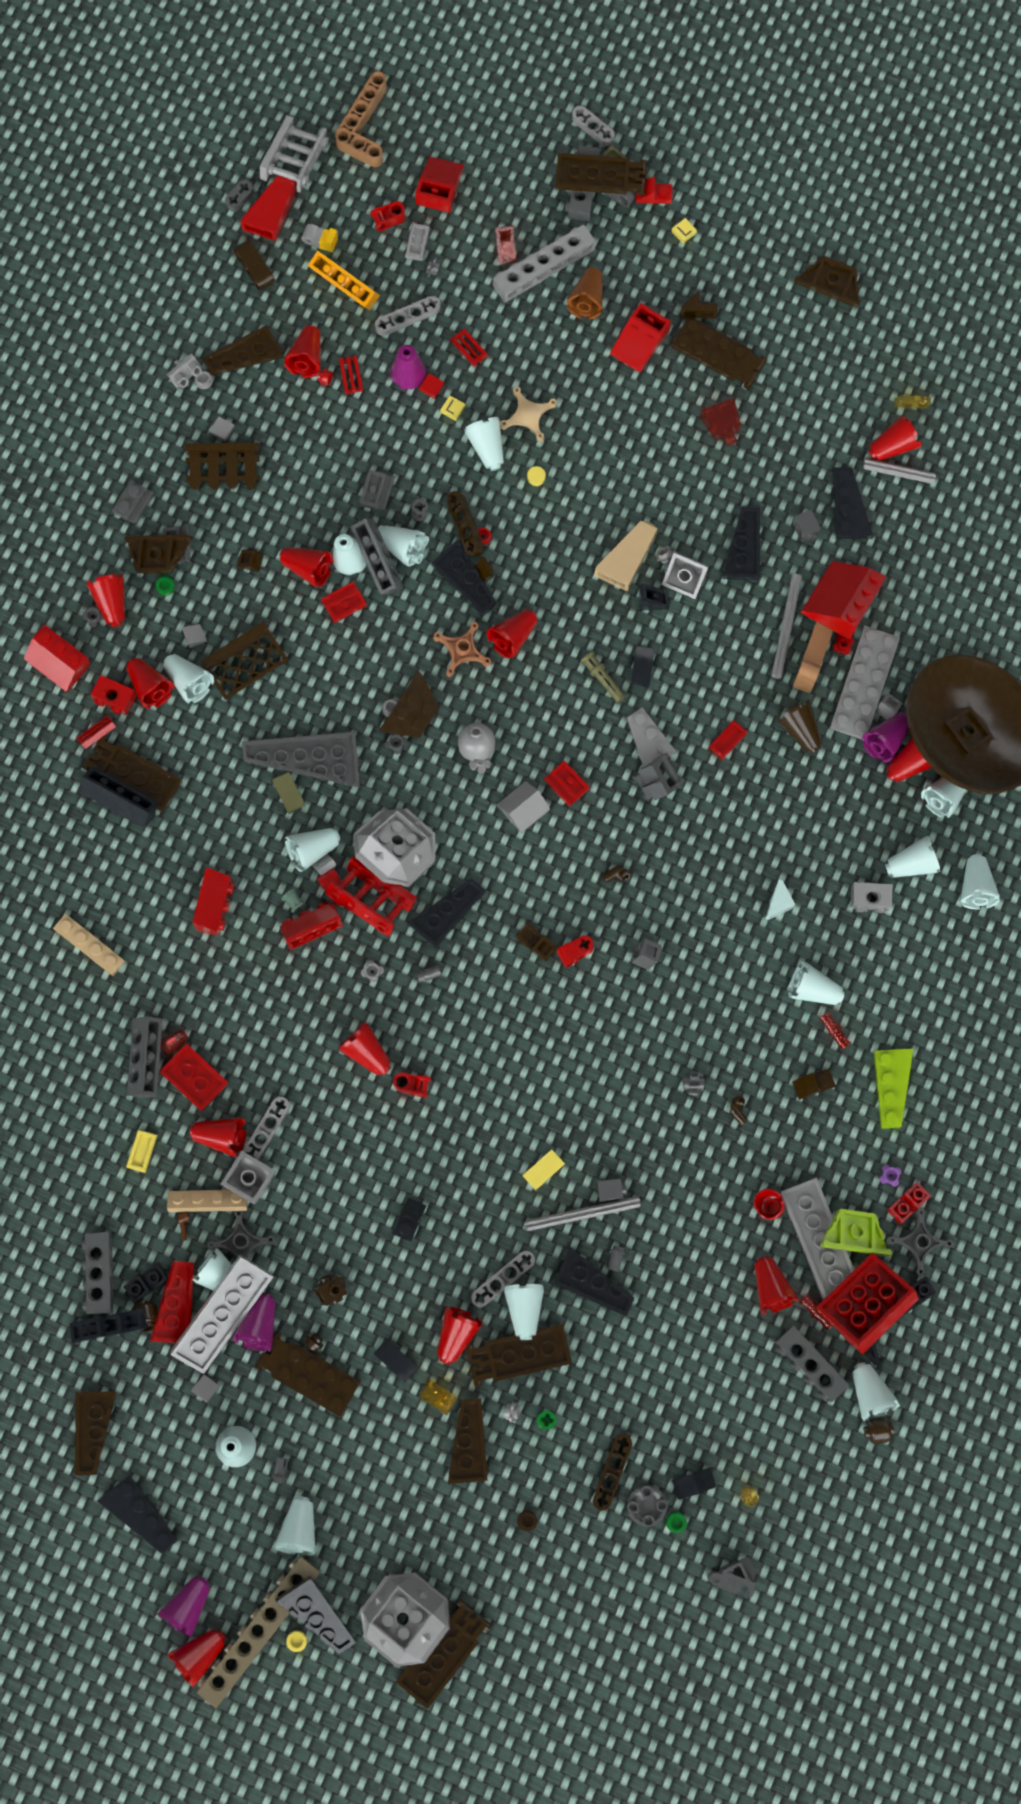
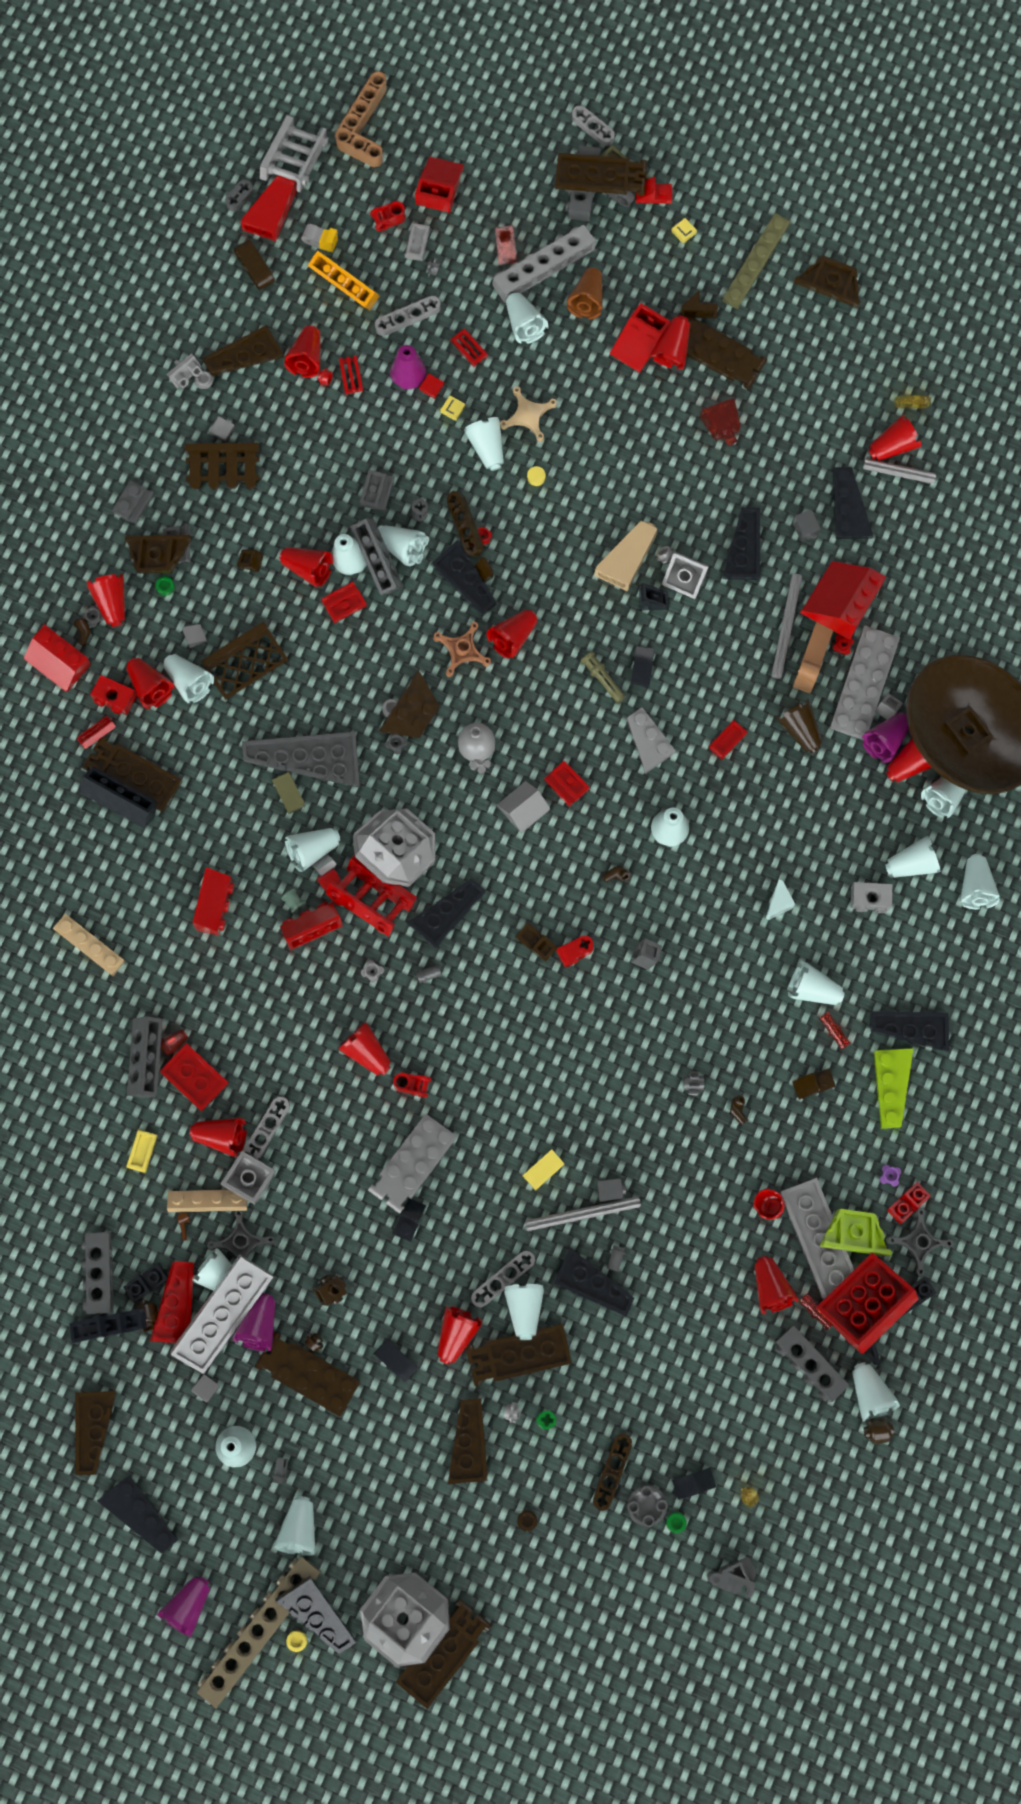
(84, 629): none -> dark brown arm
(197, 1655): red cone -> none
(413, 1162): none -> light grey hinge
(438, 1397): clear yellow slope -> none
(525, 319): none -> light aqua cone
(652, 780): dark grey piece -> none
(670, 827): none -> light aqua cone
(673, 344): none -> red cone
(756, 261): none -> olive plate
(920, 1028): none -> black wing

